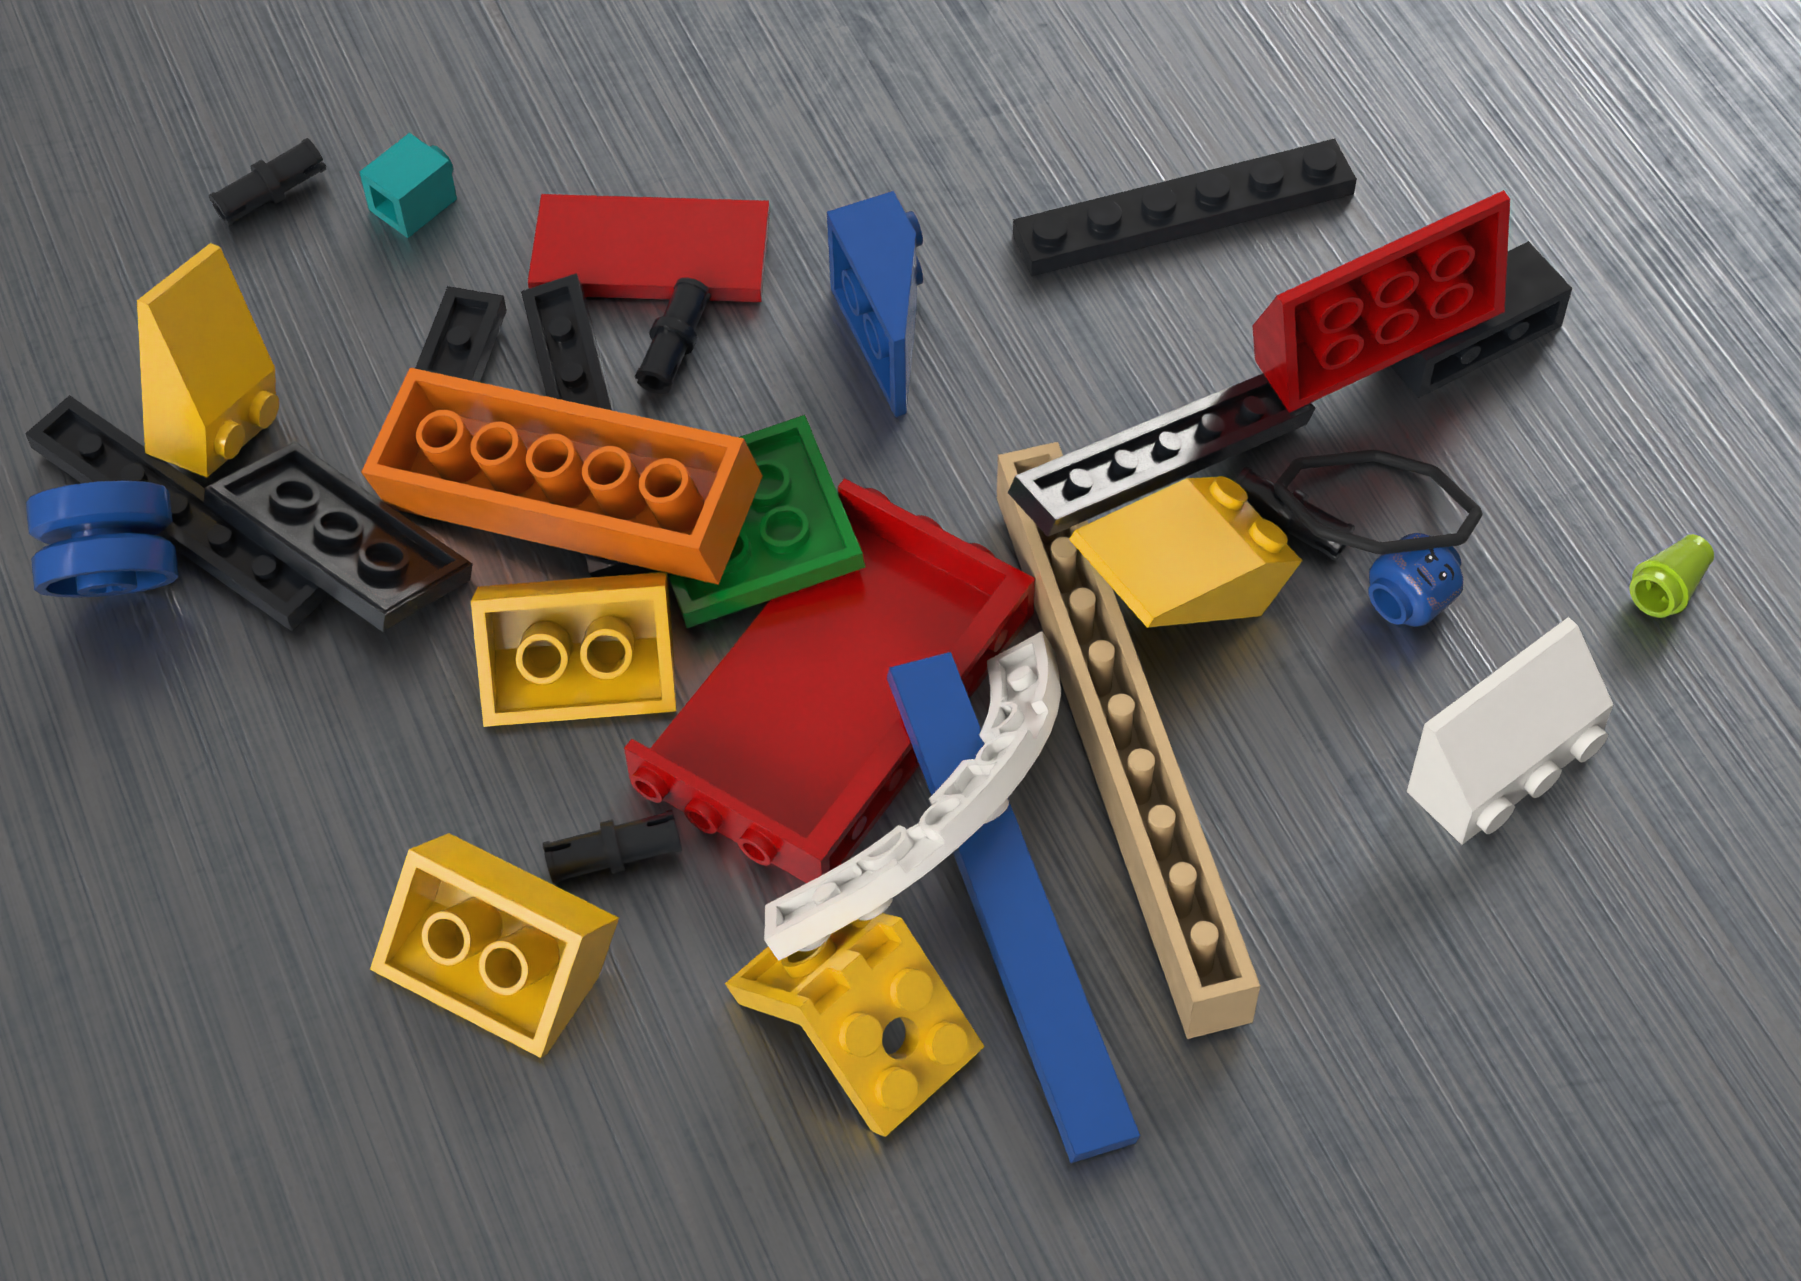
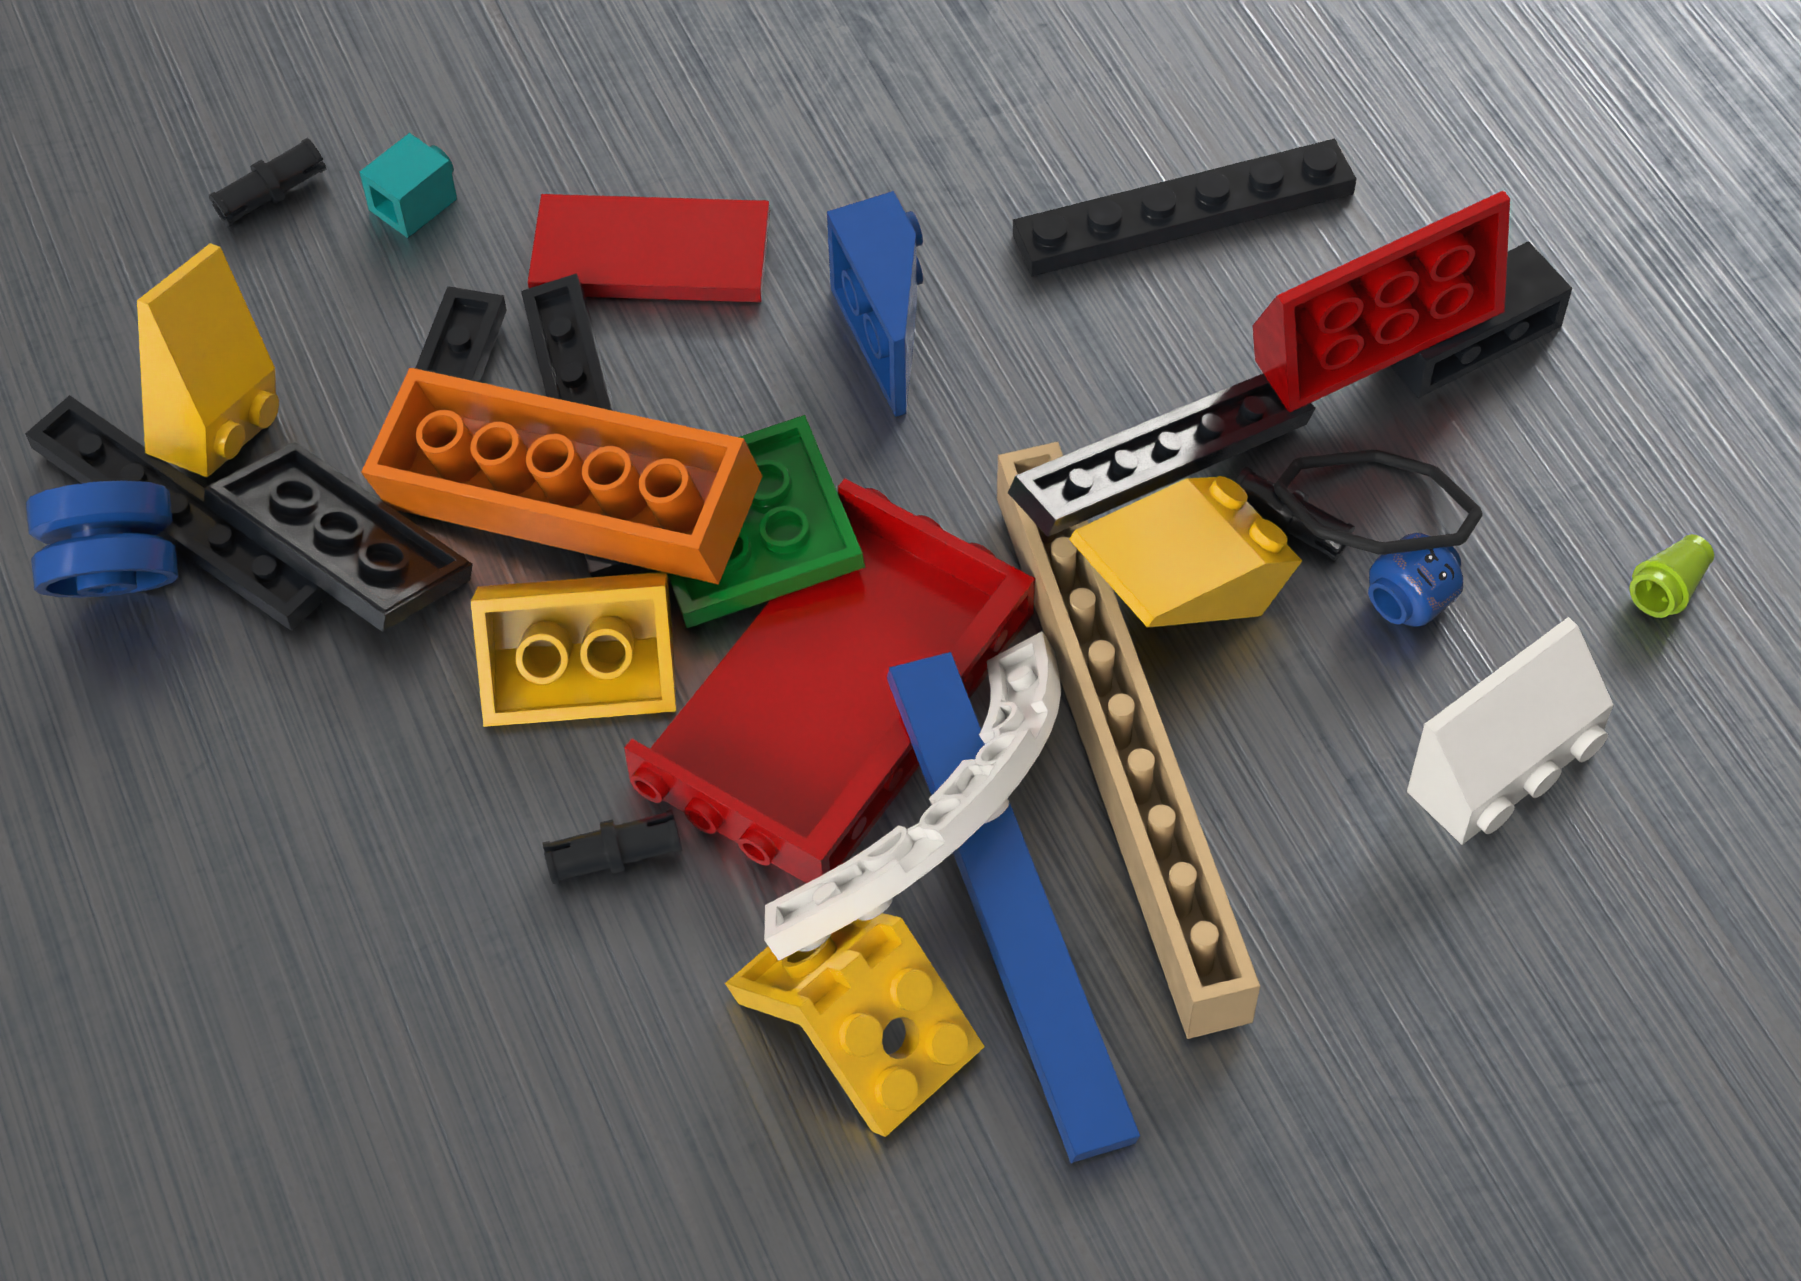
(492, 942): yellow slope -> none
(673, 336): black pin -> none

